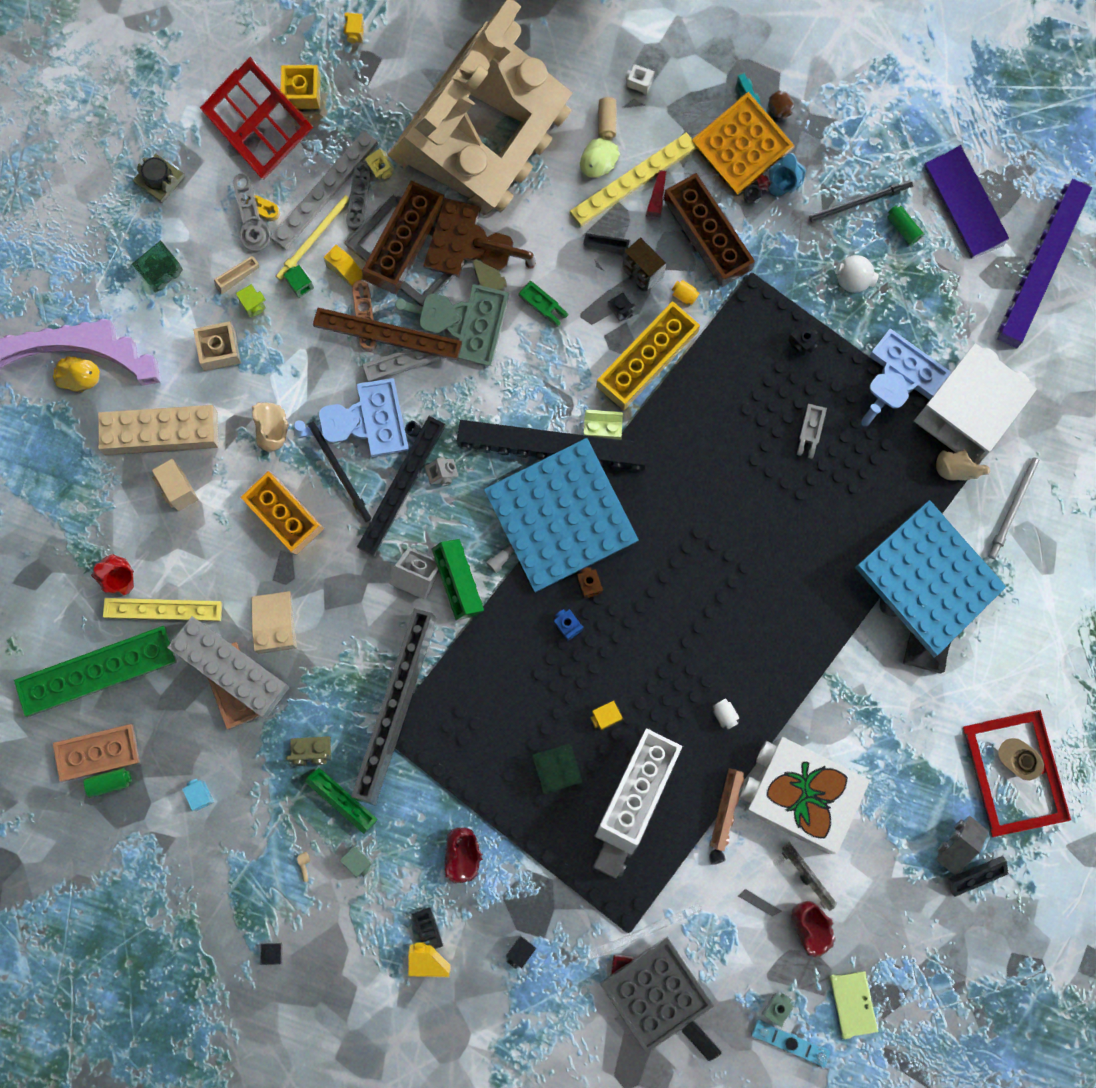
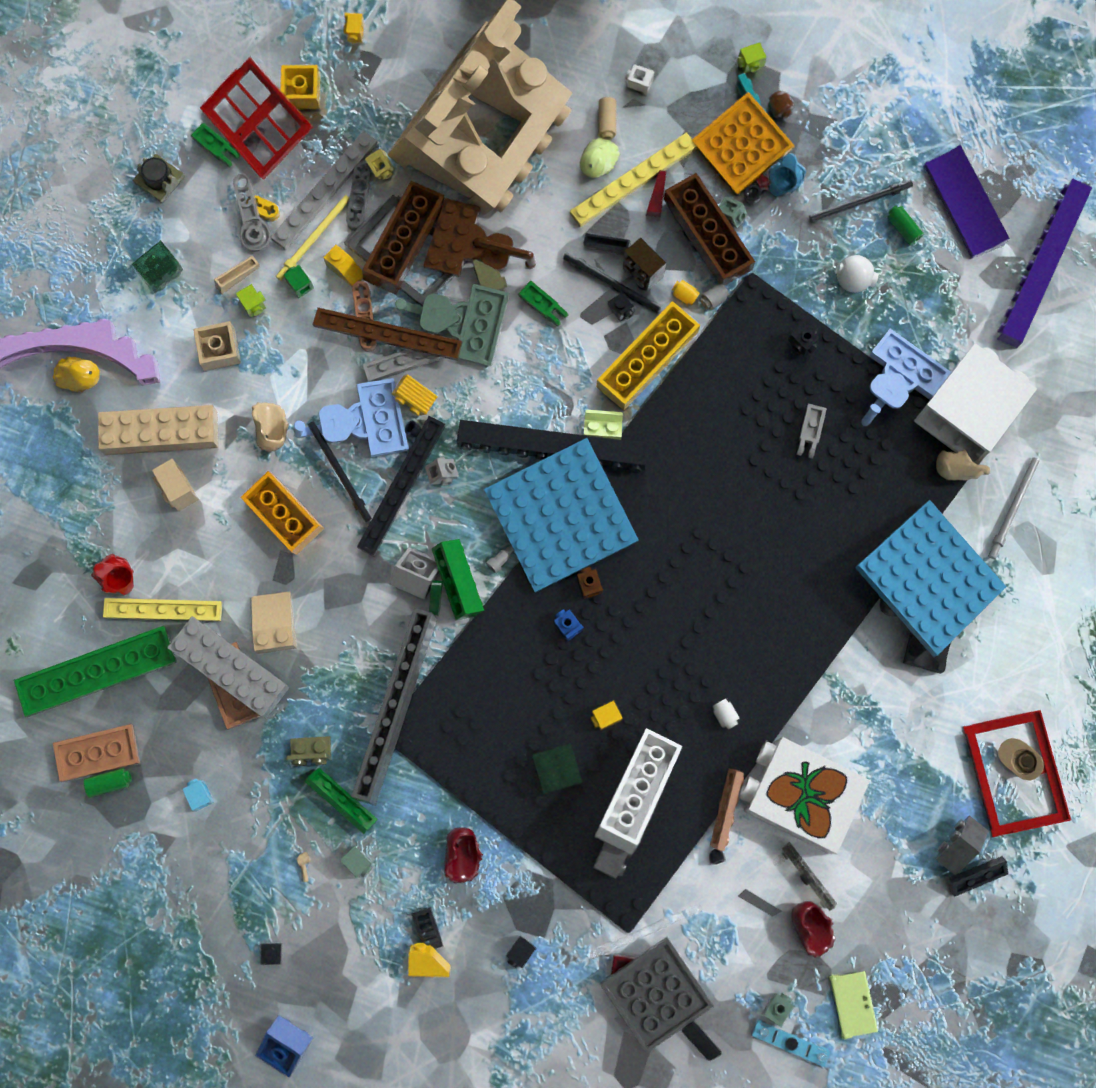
(214, 143): none -> green hinge
(284, 1046): none -> blue slope
(414, 395): none -> yellow brick
(435, 597): none -> dark green beam
(580, 264): none -> black bar
(714, 296): none -> light grey brick
(733, 210): none -> sand green bracket
(752, 58): none -> lime brick

